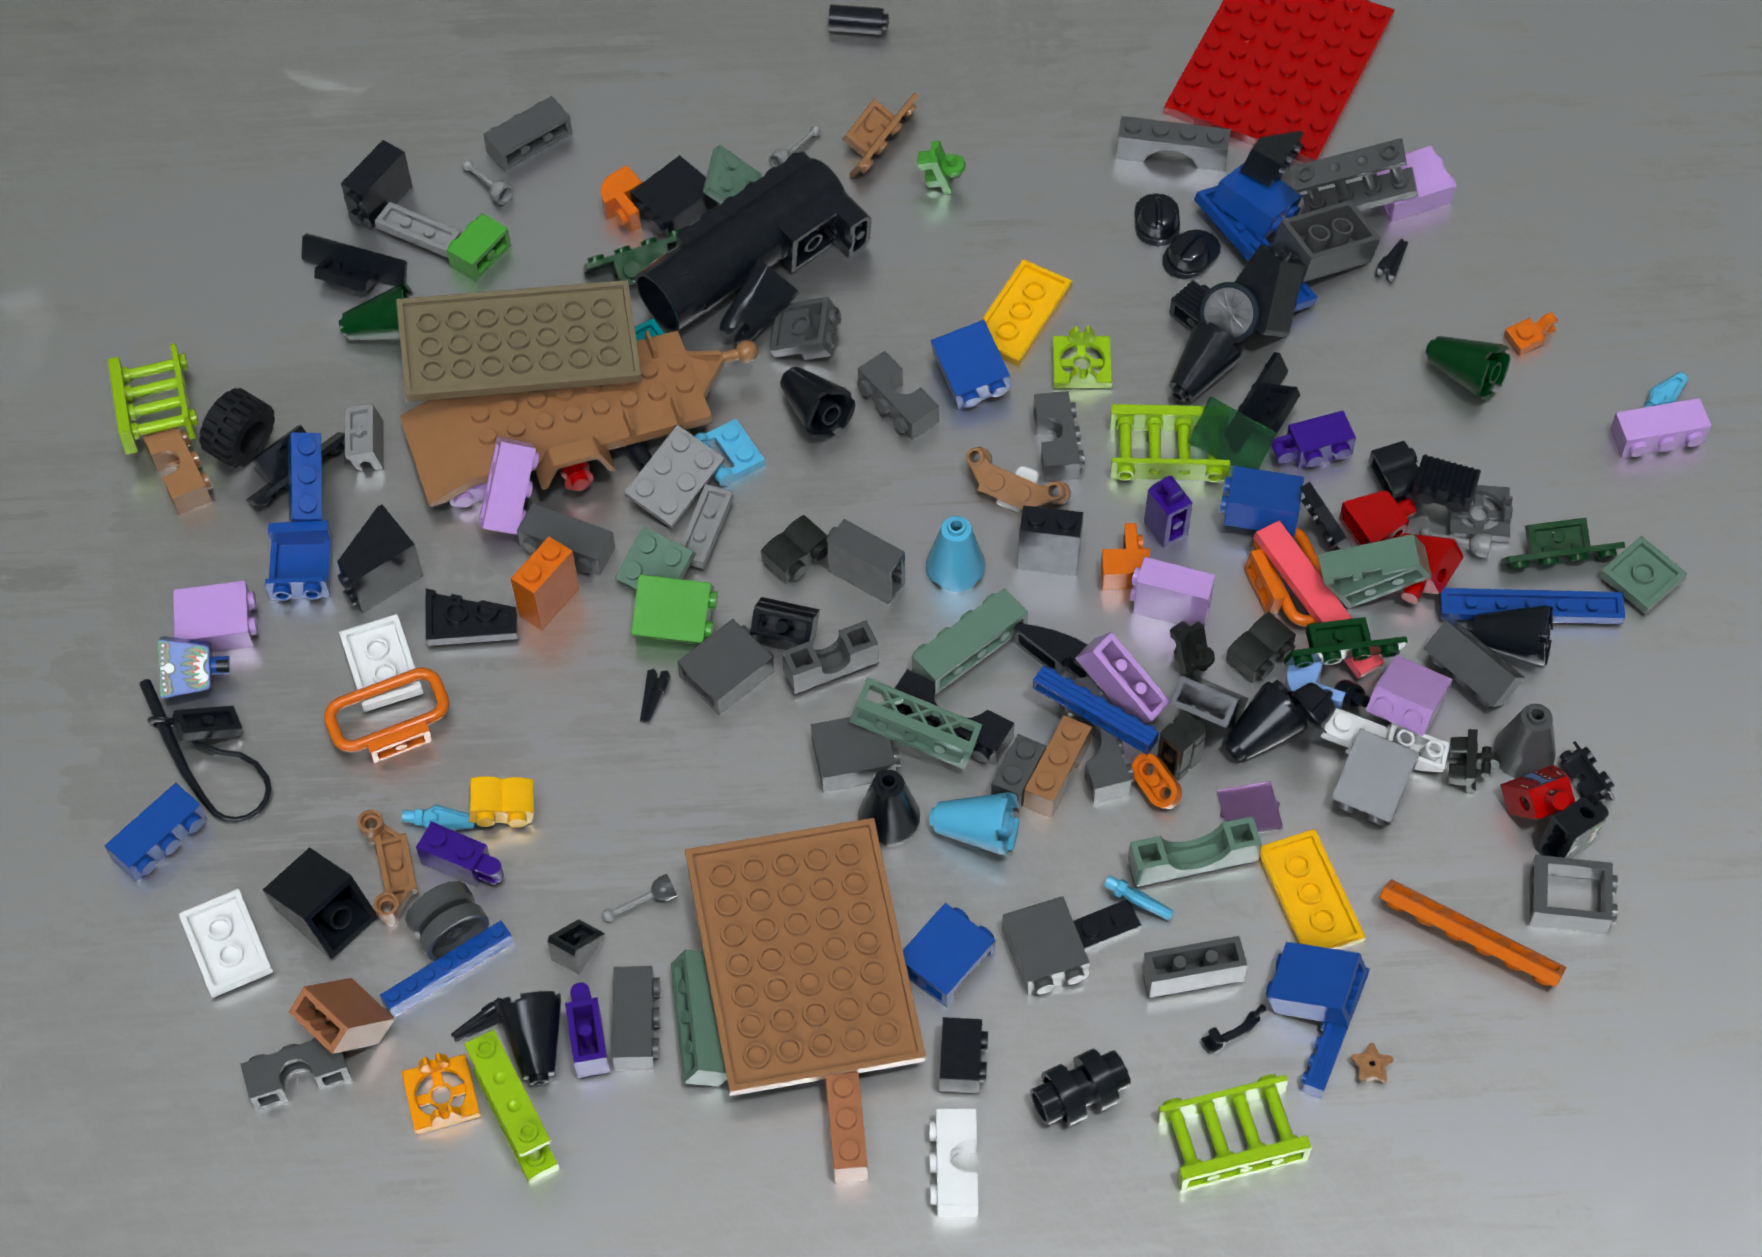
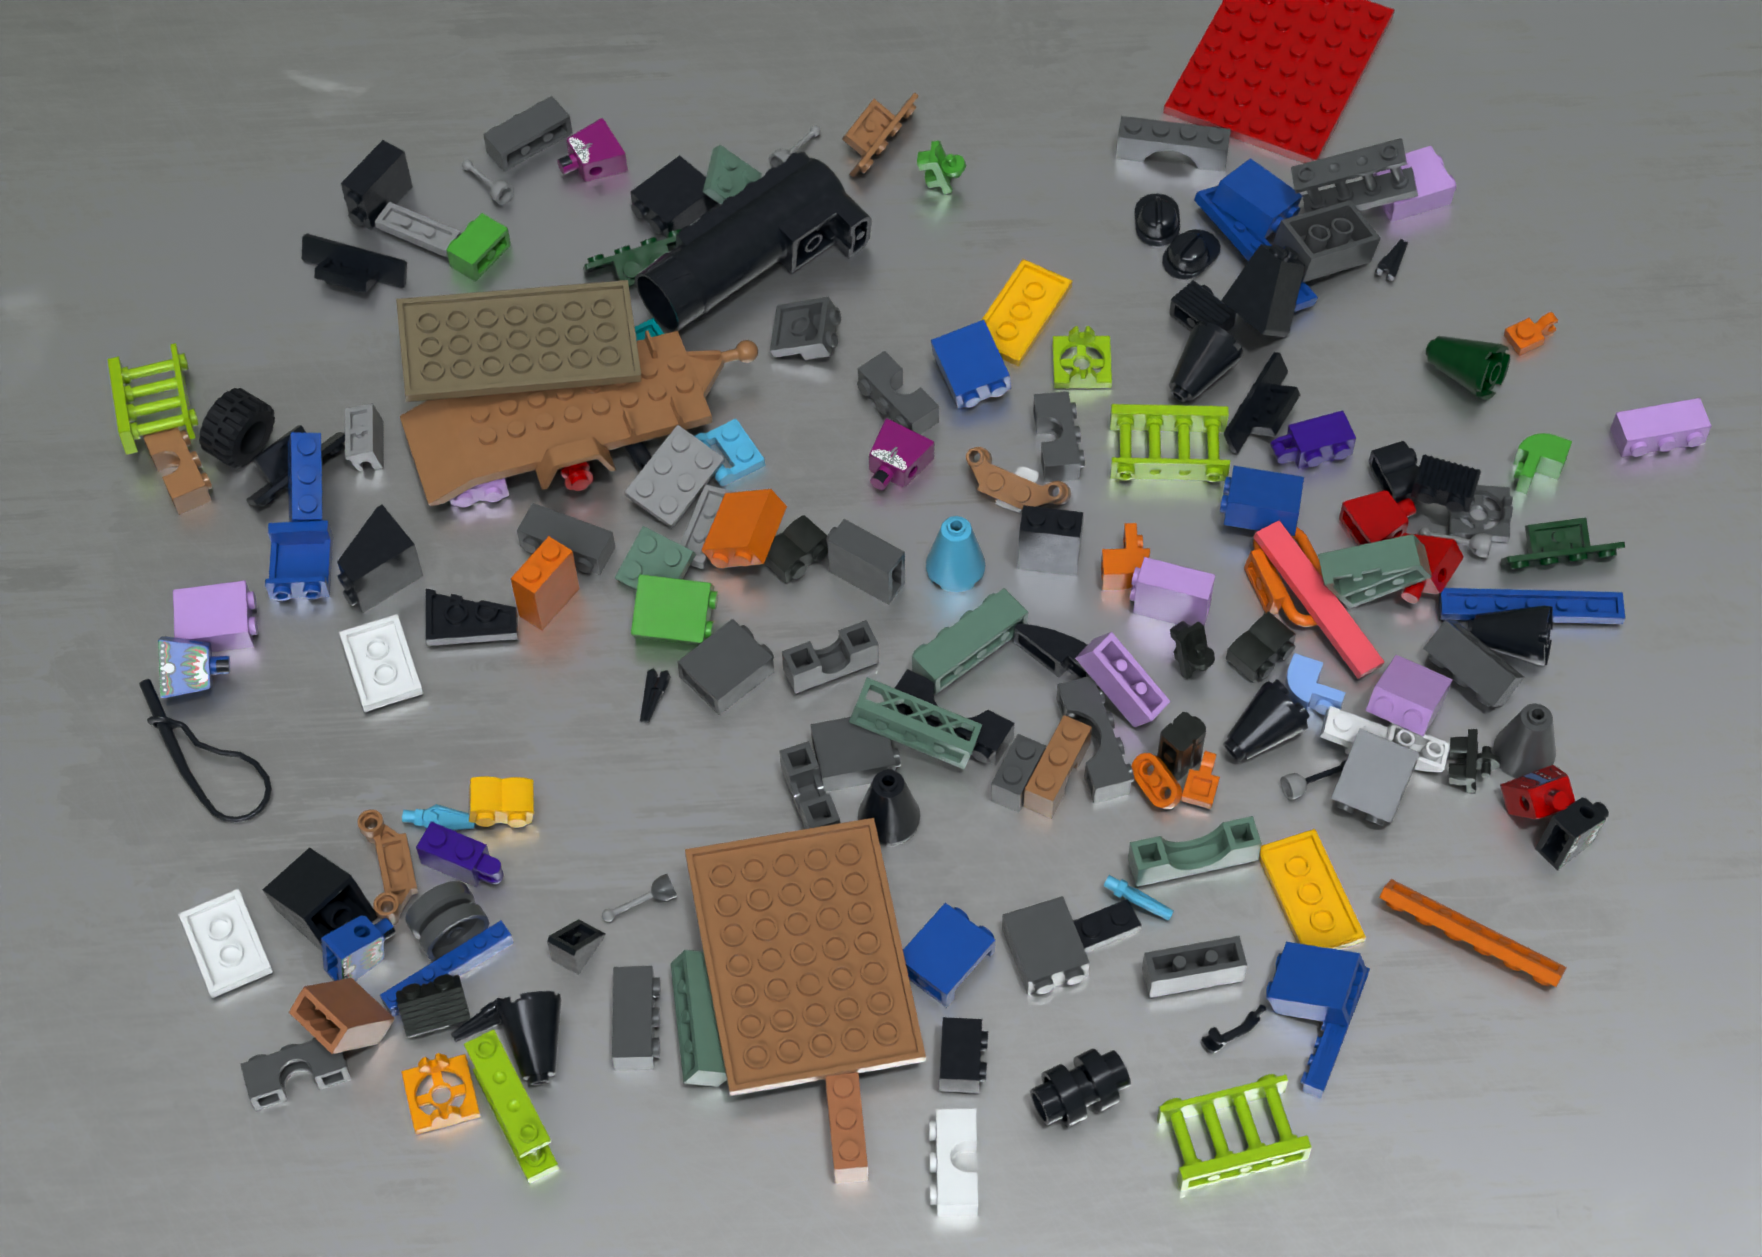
(156, 832): blue brick -> none
(207, 723): black plate -> none
(355, 947): none -> blue torso
(376, 317): dark green cone -> none
(397, 737): orange bar -> none
(432, 1005): none -> pearl dark grey brick
(508, 485): lavender brick -> none
(586, 1032): dark purple brick -> none
(594, 153): none -> magenta torso
(617, 198): orange brick -> none
(744, 528): none -> orange brick
(757, 302): black piece -> none
(784, 621): black brick -> none
(806, 787): none -> dark grey arch
(817, 402): black cone -> none
(857, 19): black brick -> none
(898, 455): none -> magenta torso
(979, 821): medium azure cone -> none
(1096, 709): blue piece -> none
(1168, 511): dark purple brick -> none
(1201, 784): none -> orange plate
(1208, 700): black brick -> none
(1231, 308): flat silver wheel -> none
(1231, 435): clear green piece -> none
(1251, 800): clear purple piece -> none
(1272, 156): black slope -> none
(1295, 785): none -> light grey hinge
(1316, 702): black piece -> none
(1321, 514): black plate -> none
(1342, 640): dark green bracket -> none
(1354, 694): black cylinder -> none
(1368, 1072): medium nougat plate -> none
(1540, 454): none -> bright green brick
(1571, 919): dark grey window -> none
(1581, 763): black hinge -> none
(1643, 574): sand green plate -> none
(1667, 390): medium azure piece -> none

